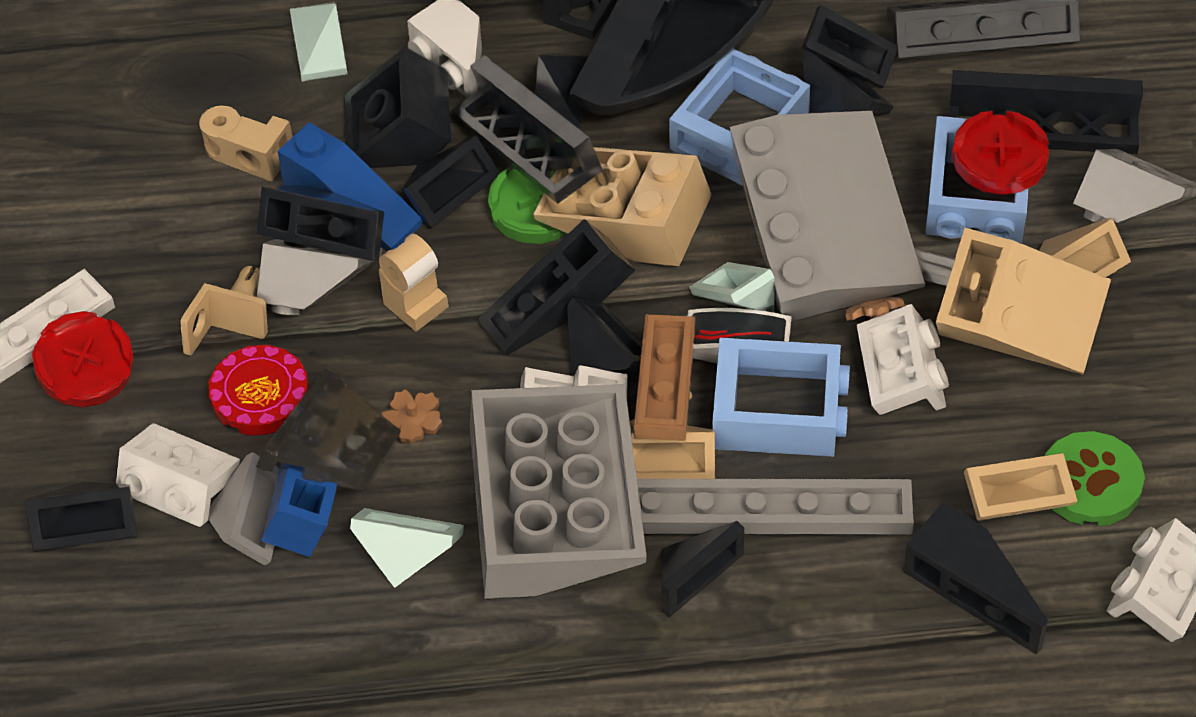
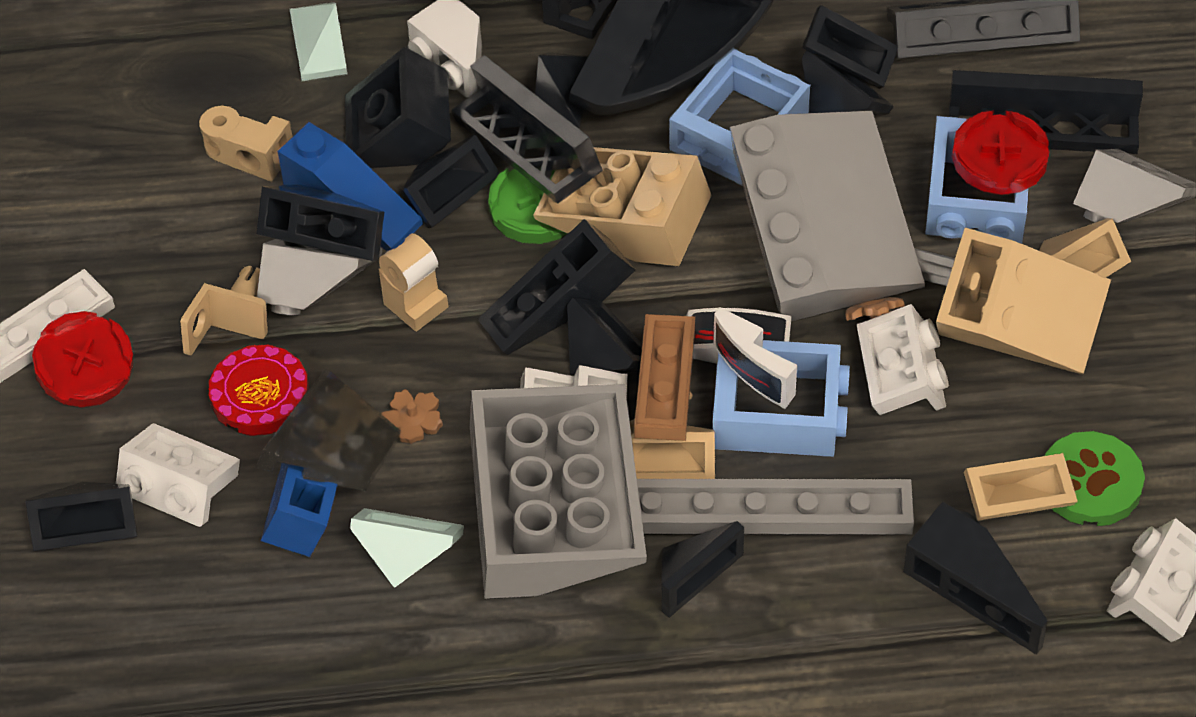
(243, 508): light grey slope -> none
(738, 286): light aqua slope -> none
(742, 349): none -> white slope

